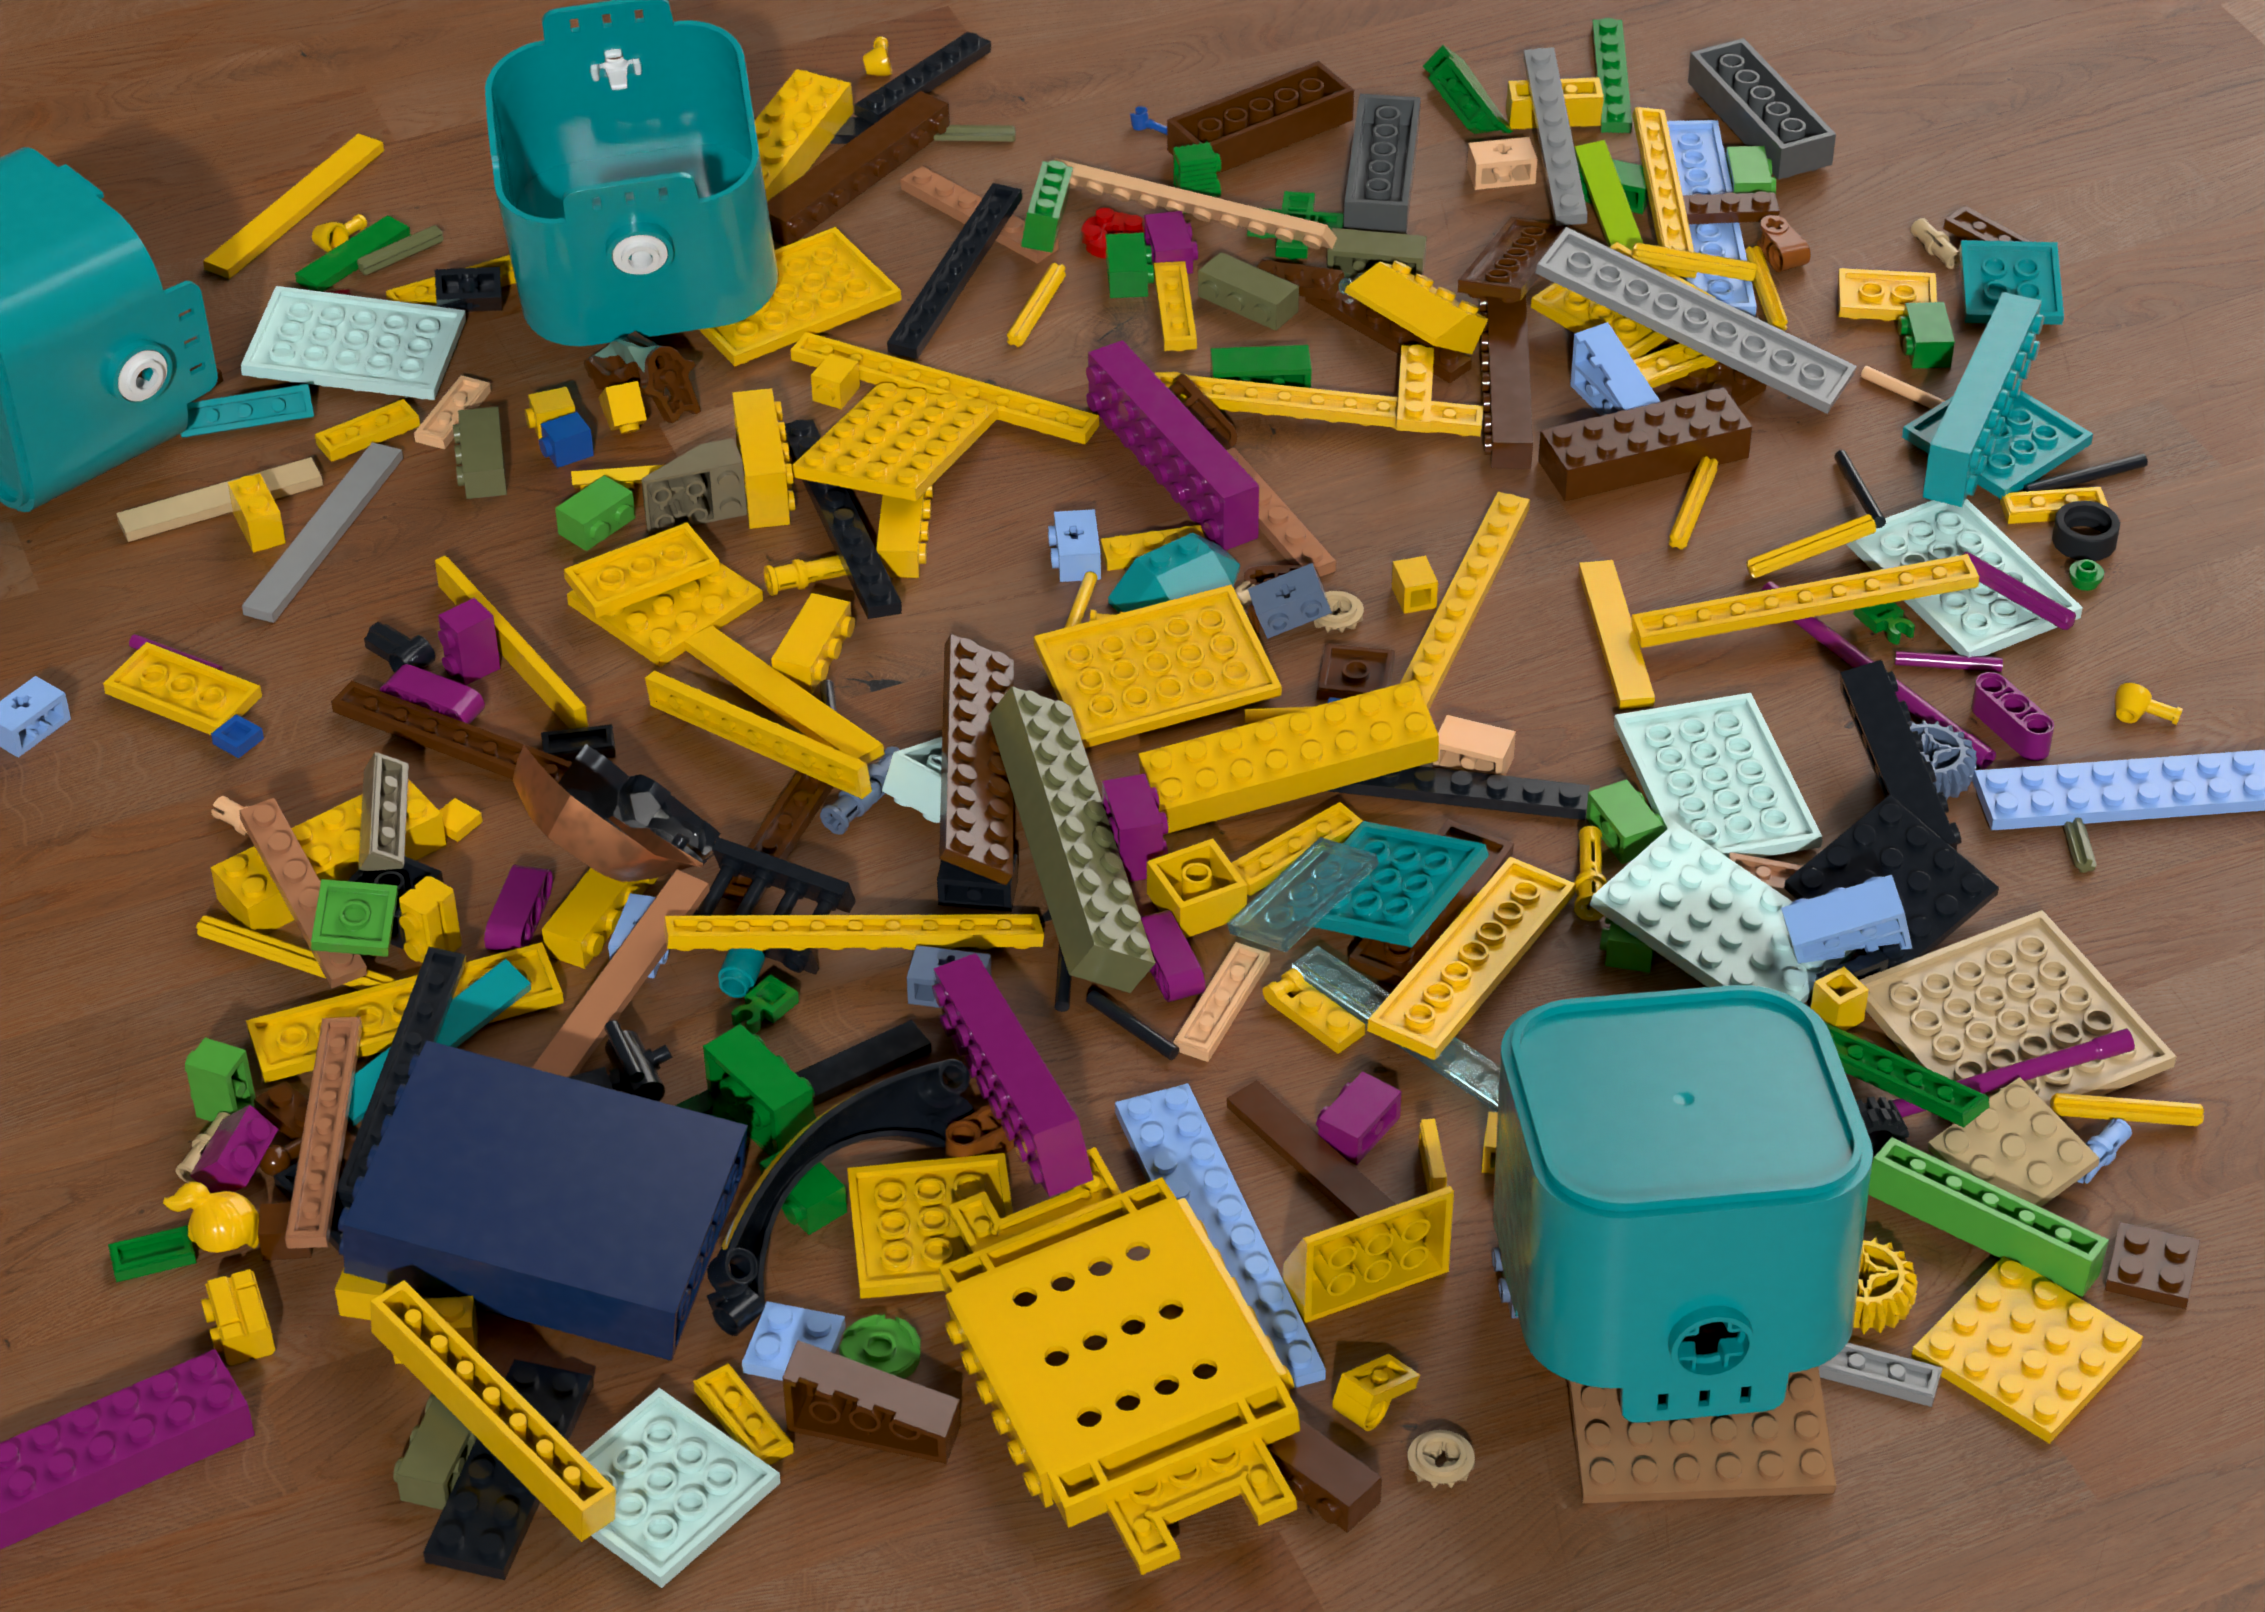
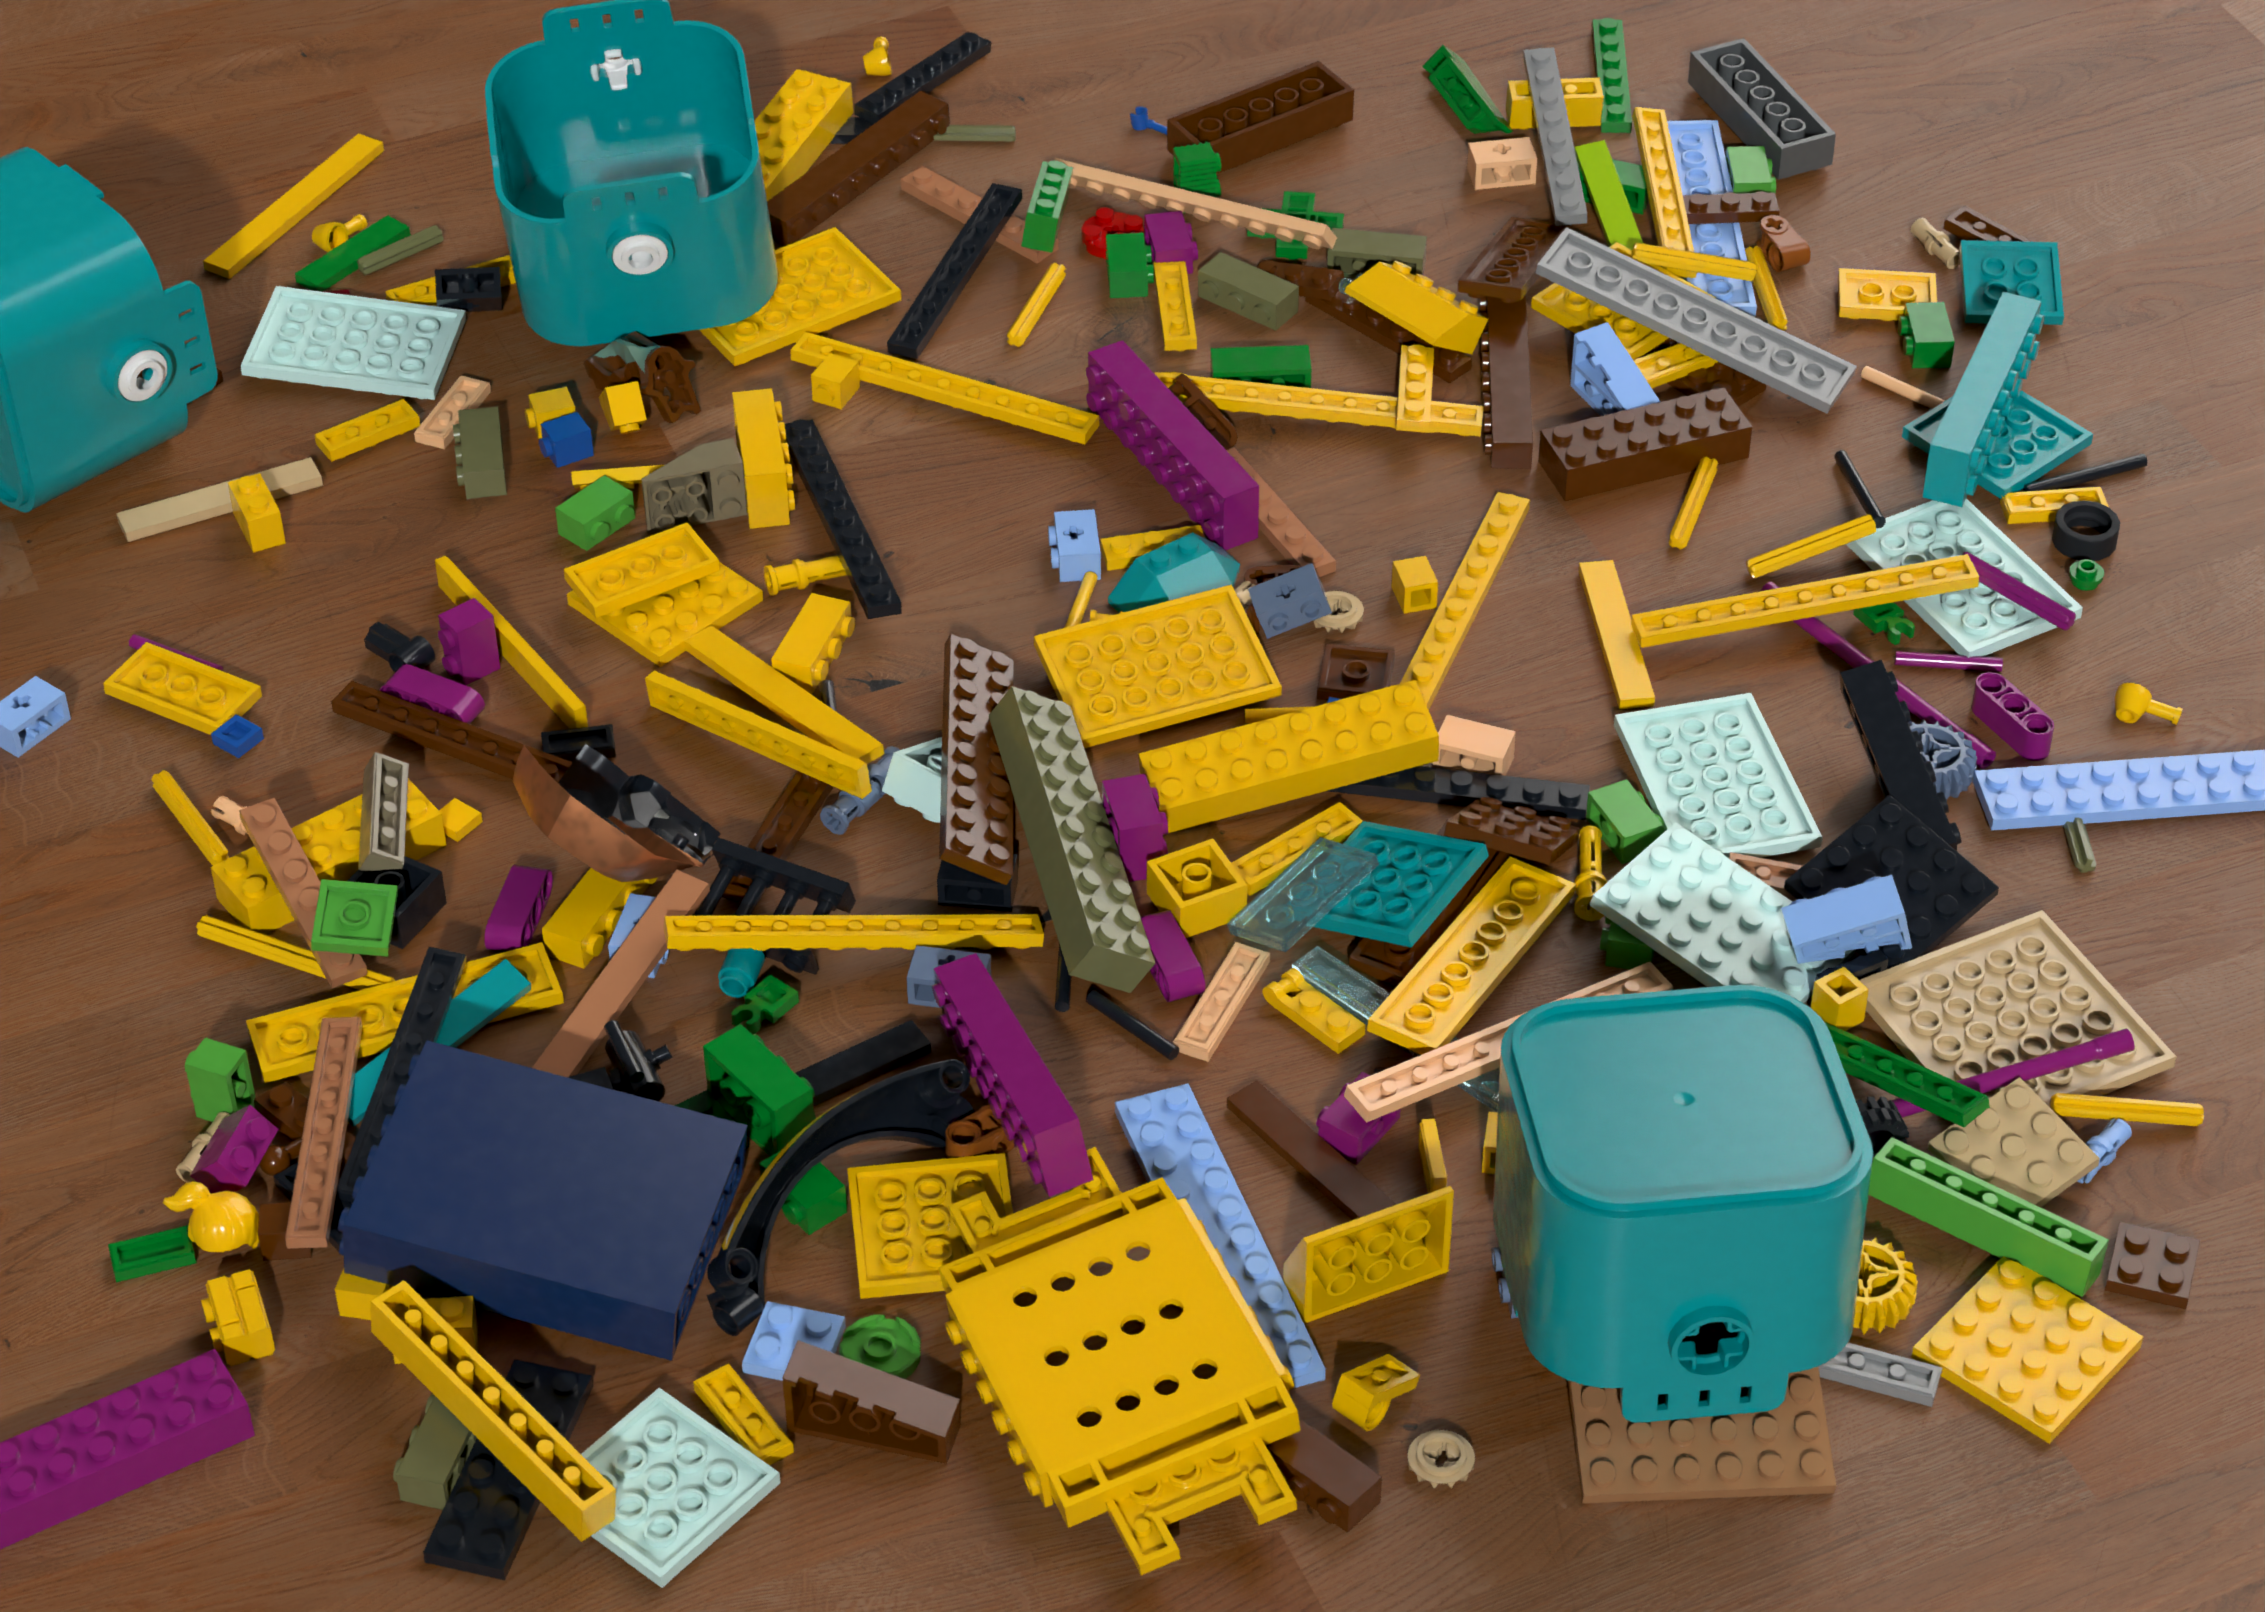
(189, 817): none -> yellow axle
(248, 410): teal fence -> none
(322, 533): light grey tile -> none
(429, 918): yellow brick -> none
(896, 441): yellow plate -> none
(902, 533): yellow brick -> none
(1382, 163): dark grey brick -> none
(1470, 1055): none -> light nougat plate
(1513, 830): none -> reddish brown plate

